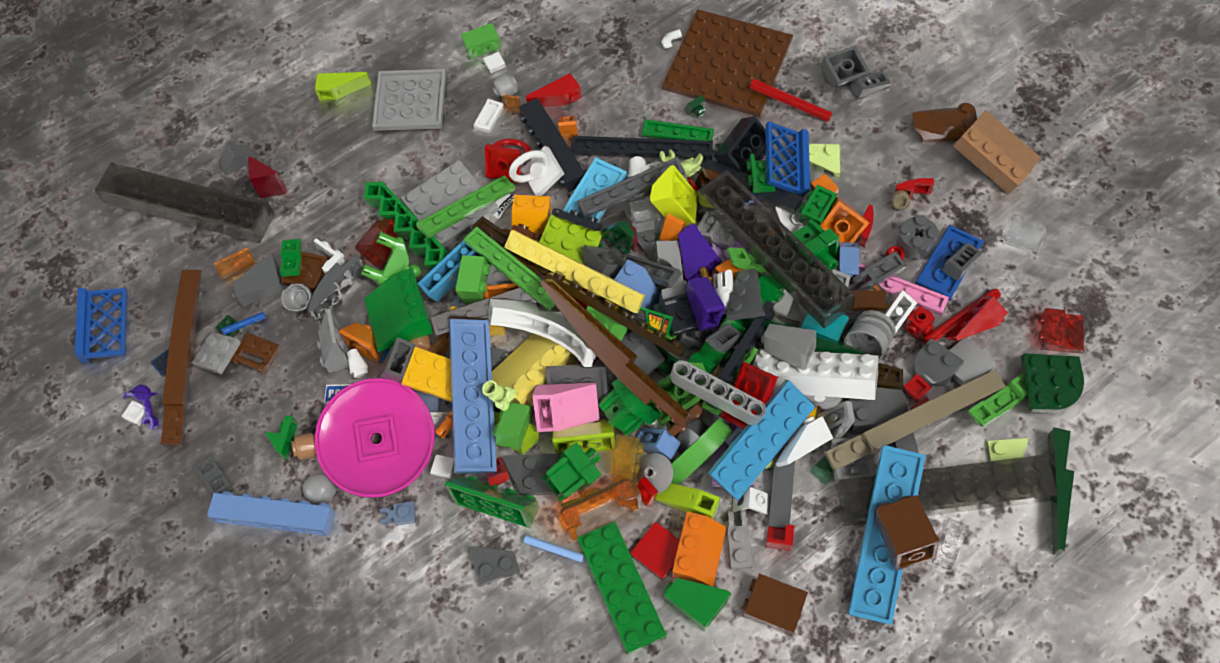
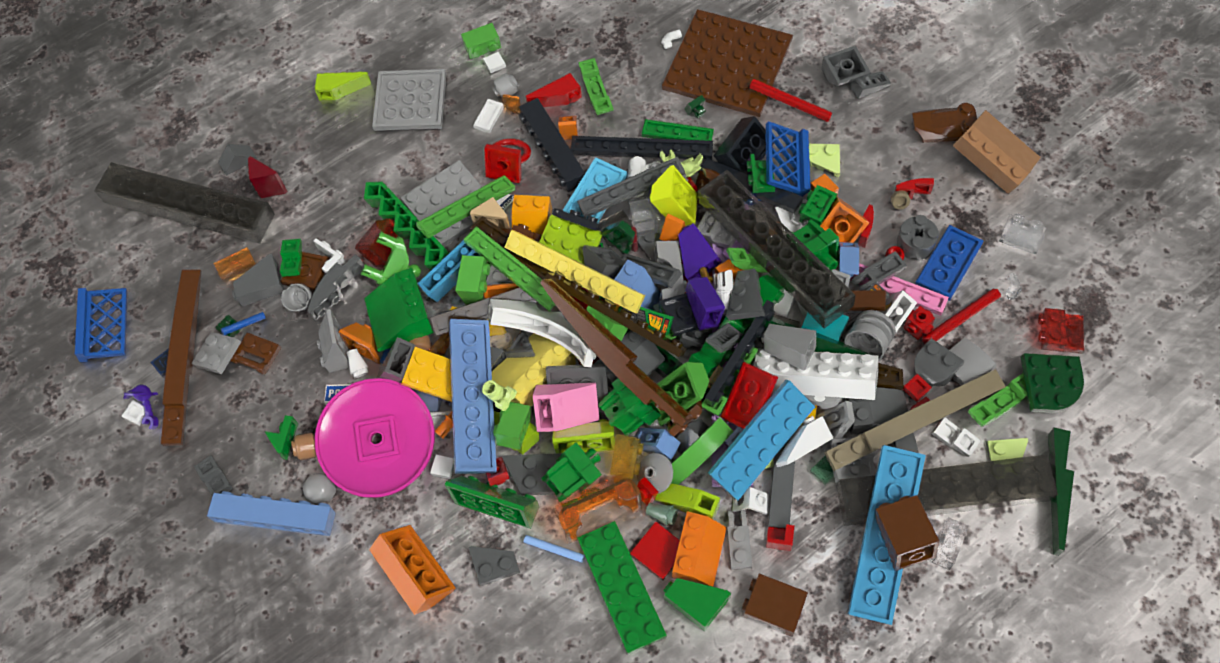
(402, 514): sand blue plate -> none
(411, 568): none -> orange slope
(491, 211): none -> tan slope
(520, 347): none -> dark grey tile
(539, 172): white tile -> none
(594, 87): none -> bright green slope
(664, 513): none -> sand green cone
(723, 401): light grey beam -> none
(954, 269): dark grey slope -> none
(956, 438): none -> white slope
(983, 316): red slope -> none

